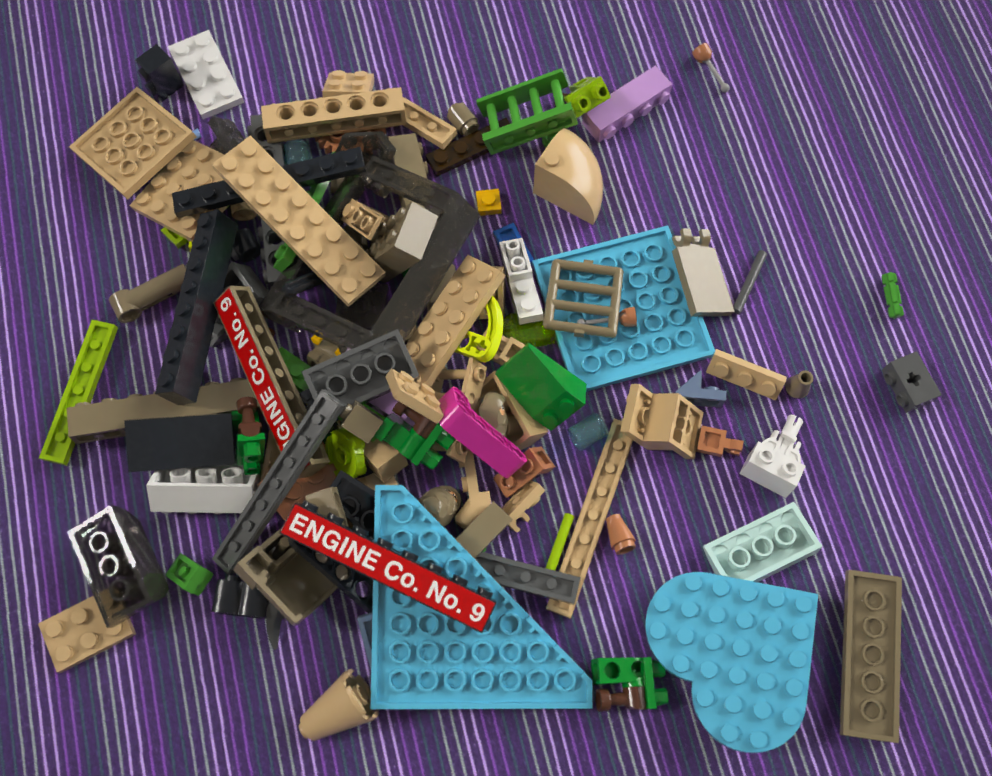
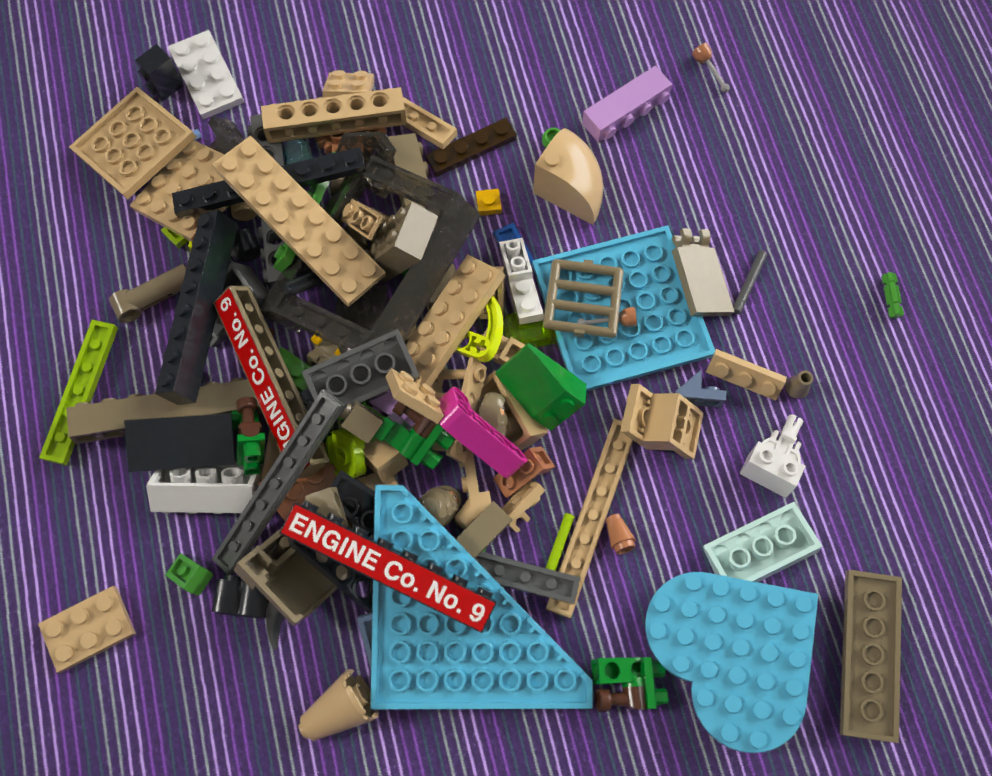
(118, 564): clear smoke windscreen -> none
(462, 119): dark tan brick -> none
(532, 127): bright green fence -> none
(586, 94): lime hips -> none
(588, 431): clear light blue piece -> none
(714, 441): nougat plate -> none
(911, 370): dark grey brick -> none

